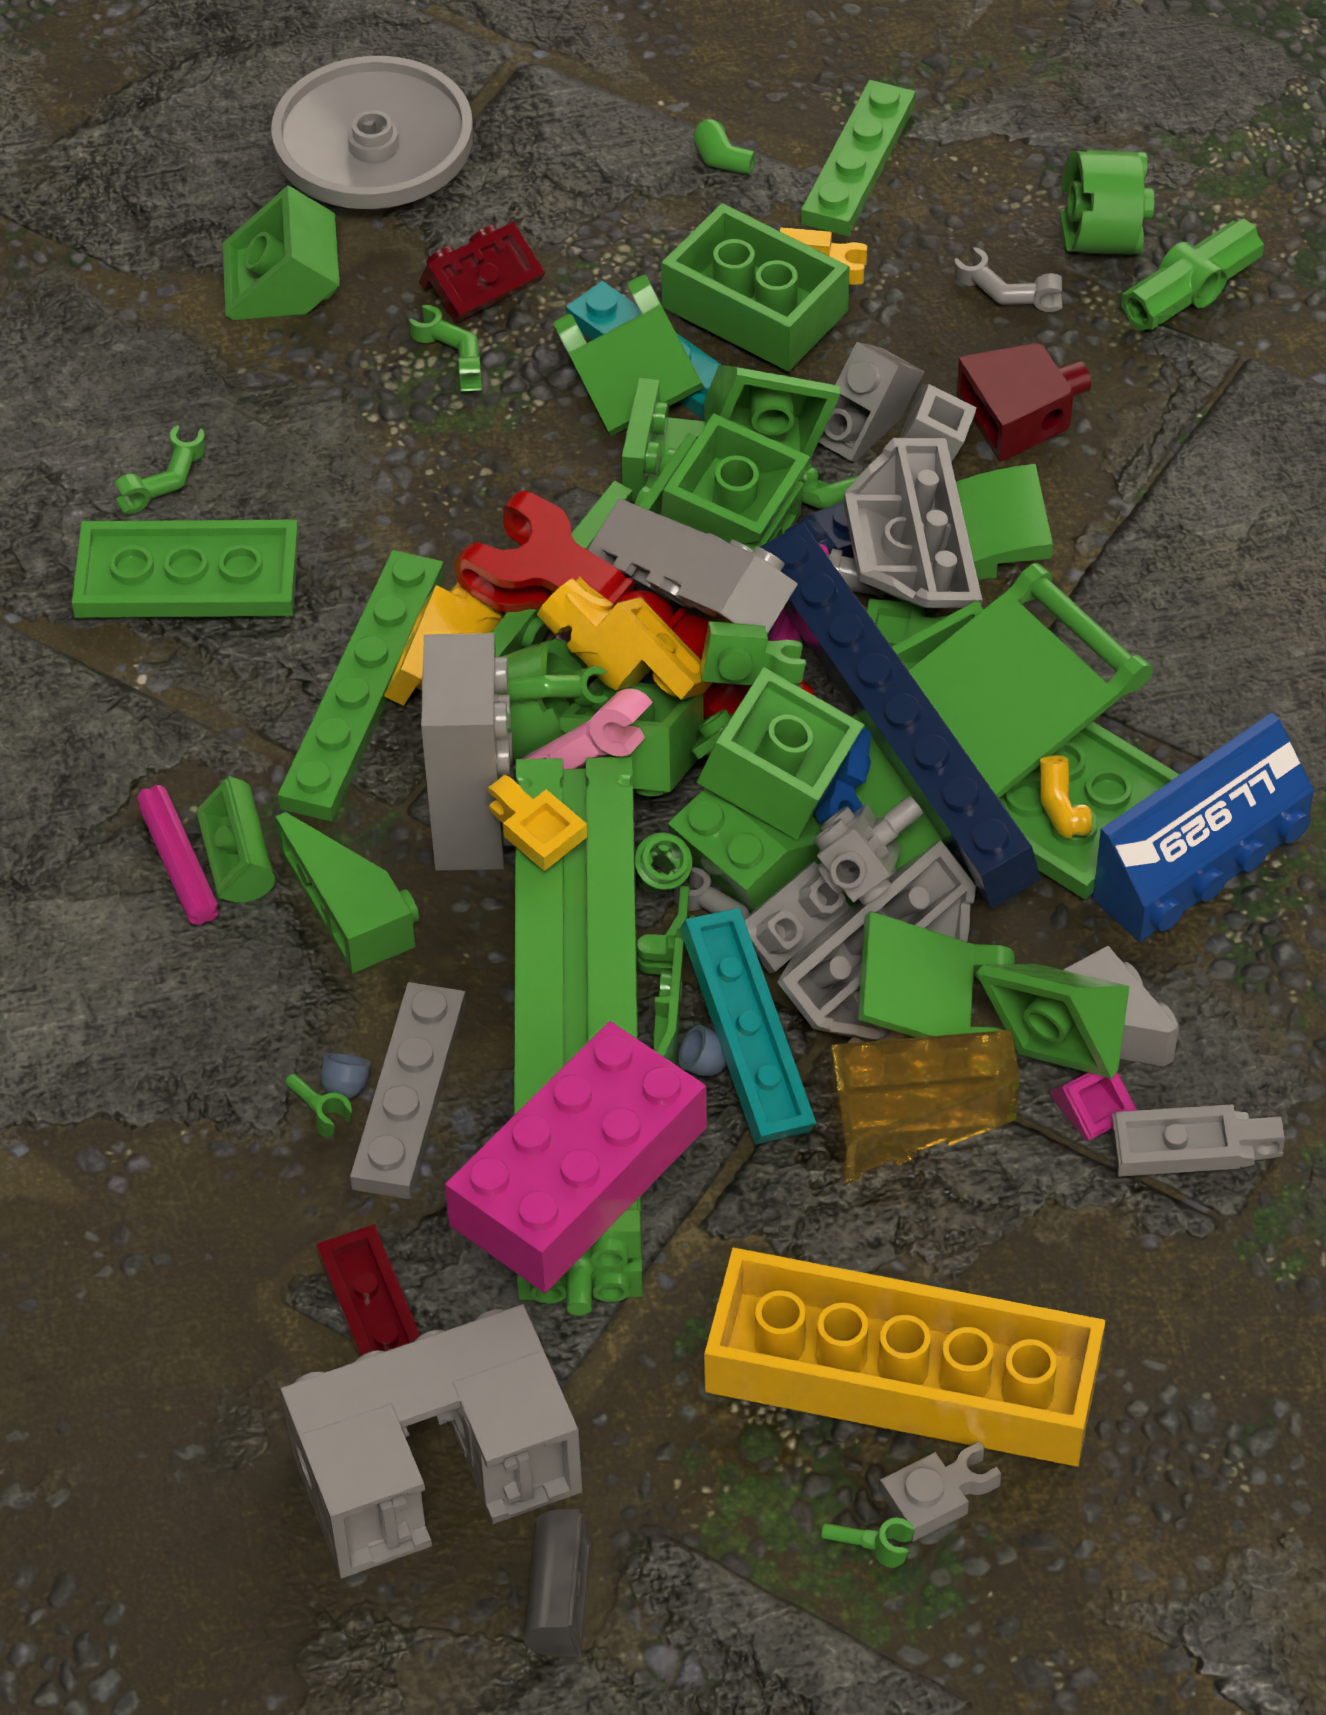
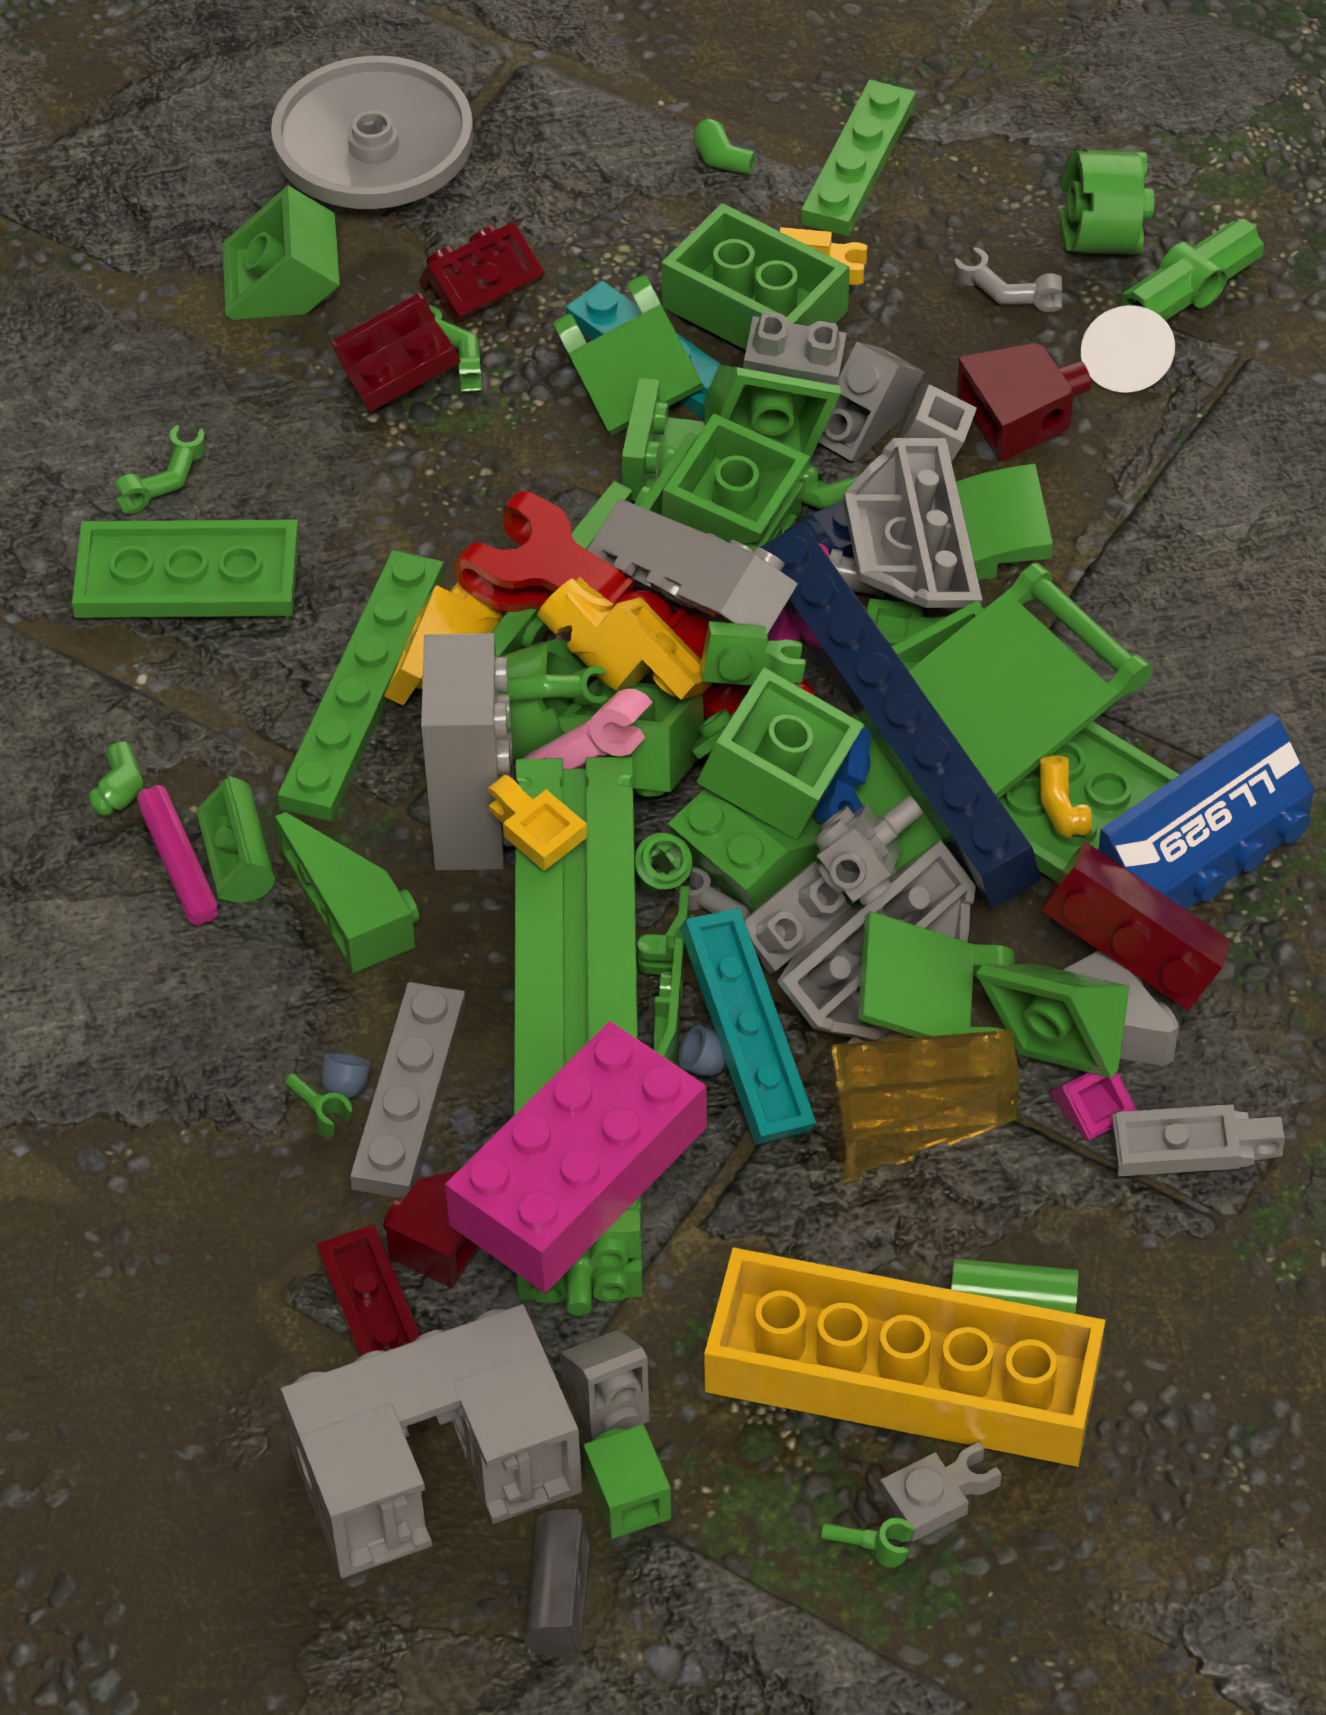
(120, 784): none -> bright green arm
(394, 352): none -> dark red bracket
(421, 1233): none -> dark red slope
(607, 1383): none -> light grey slope
(627, 1480): none -> bright green brick
(795, 349): none -> light grey hips
(1018, 1283): none -> bright green brick
(1128, 348): none -> white sticker
(1136, 925): none -> dark red brick

